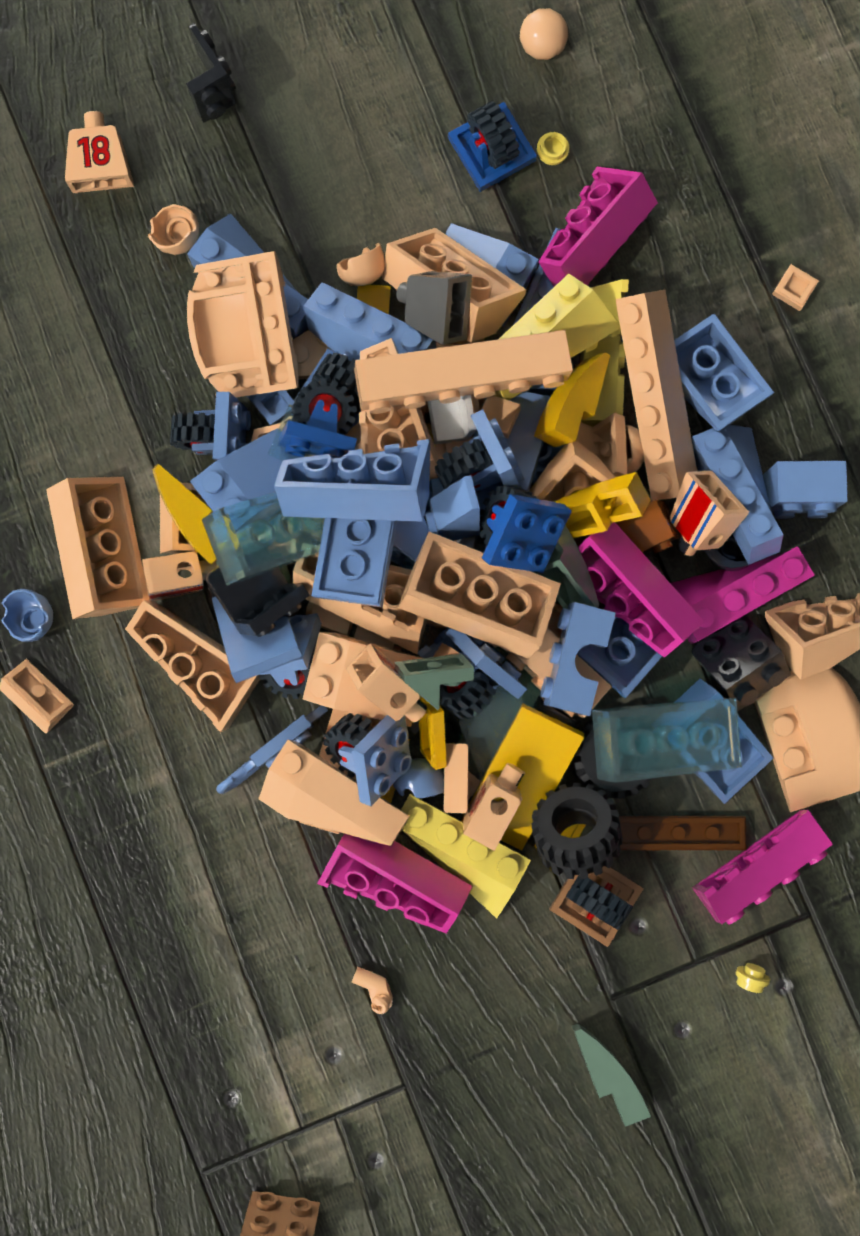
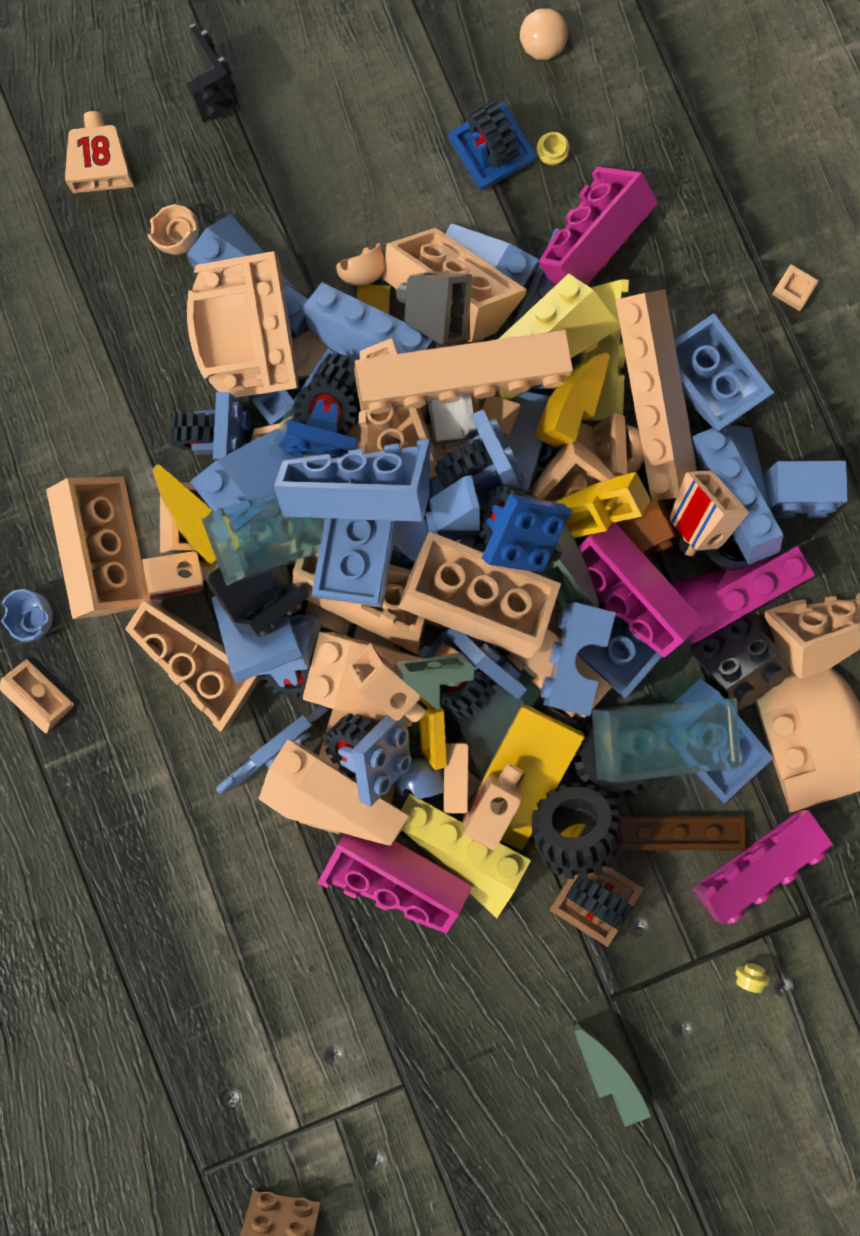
(377, 987): light nougat arm -> none

